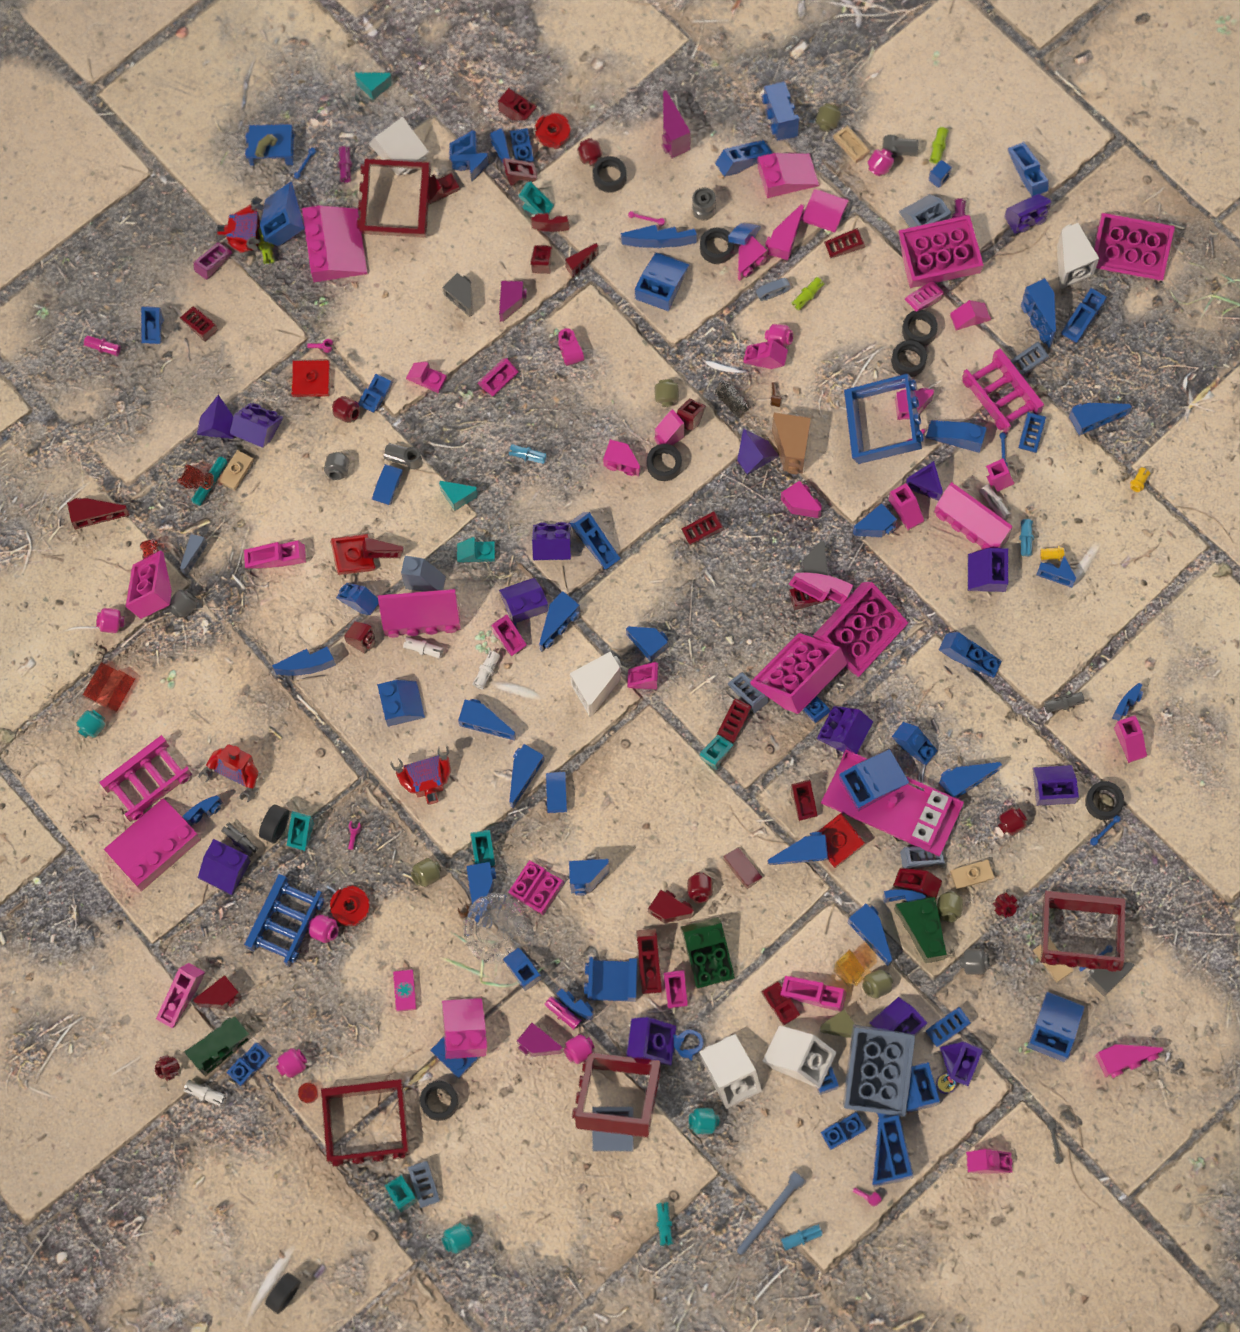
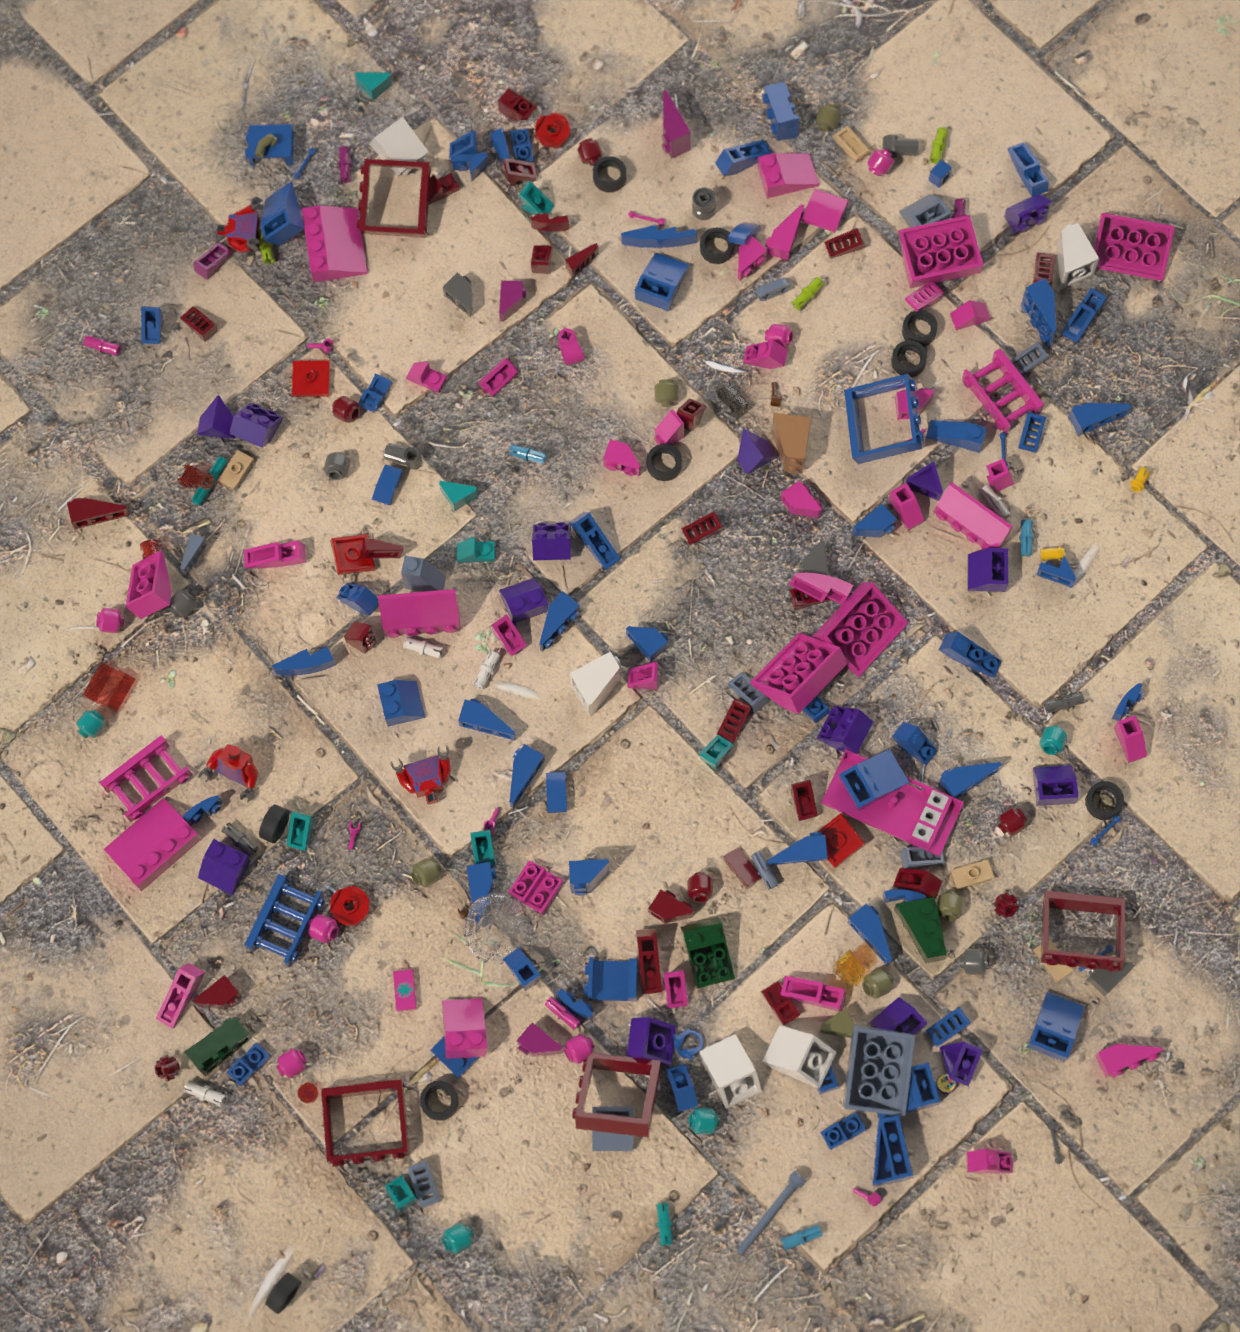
(490, 824): none -> dark pink hand
(682, 1087): none -> blue slope
(764, 870): none -> sand blue axle
(1036, 271): none -> dark red slope
(1053, 740): none -> teal head

